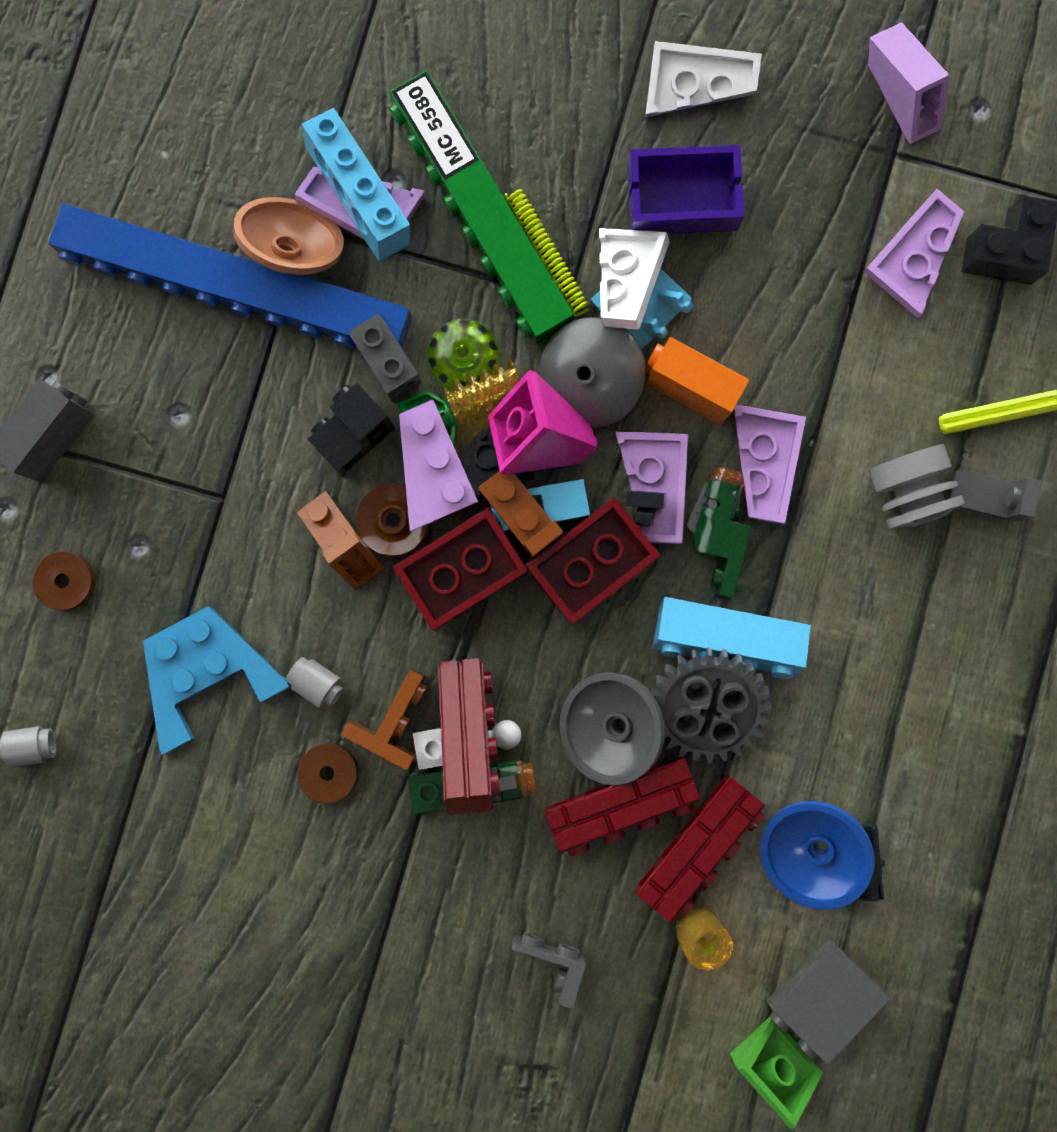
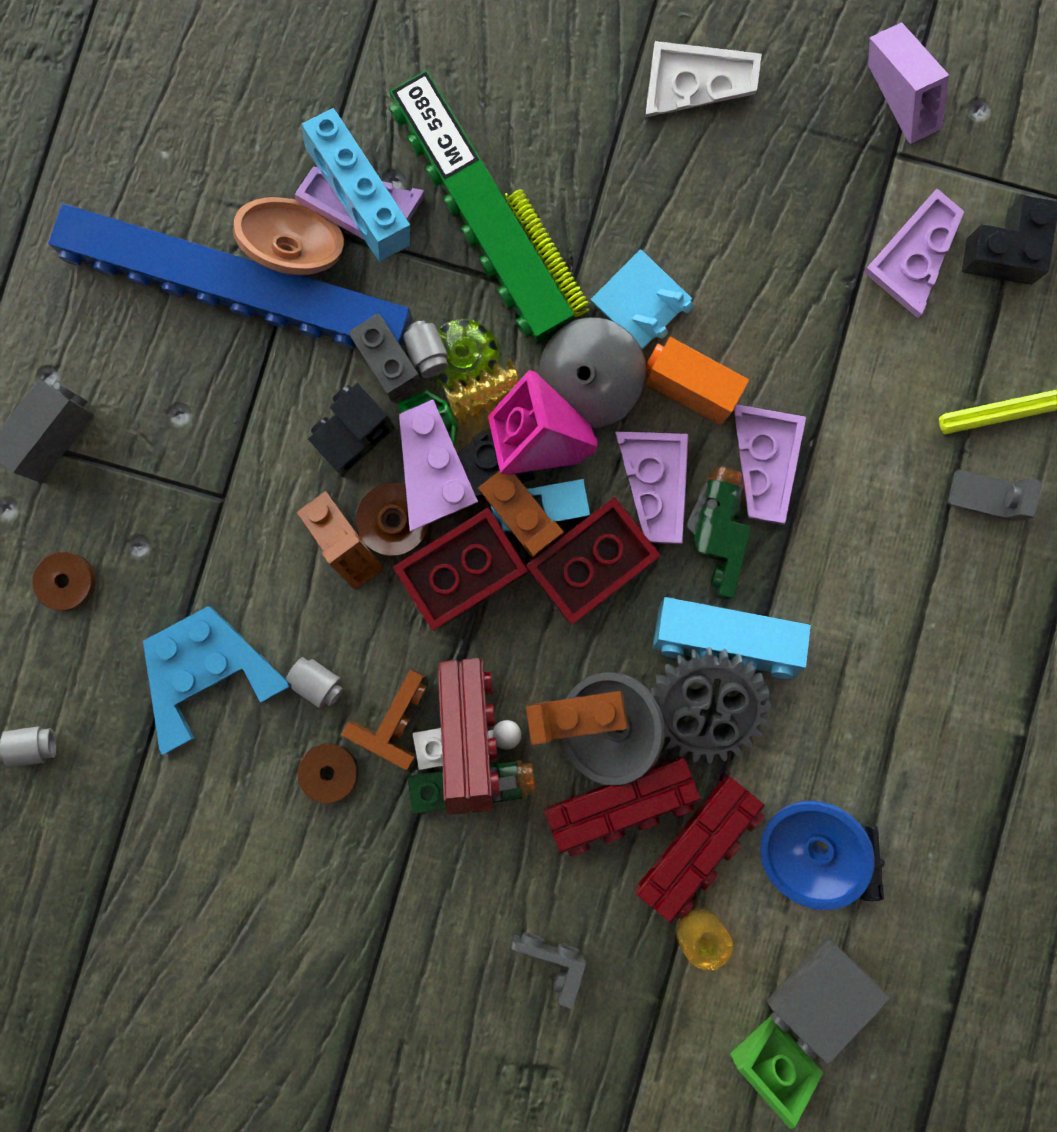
(425, 349): none -> light grey brick
(576, 716): none -> dark orange bracket
(629, 272): white wing -> none
(646, 503): black tile -> none
(686, 189): dark purple piece -> none
(916, 486): light grey wheel -> none

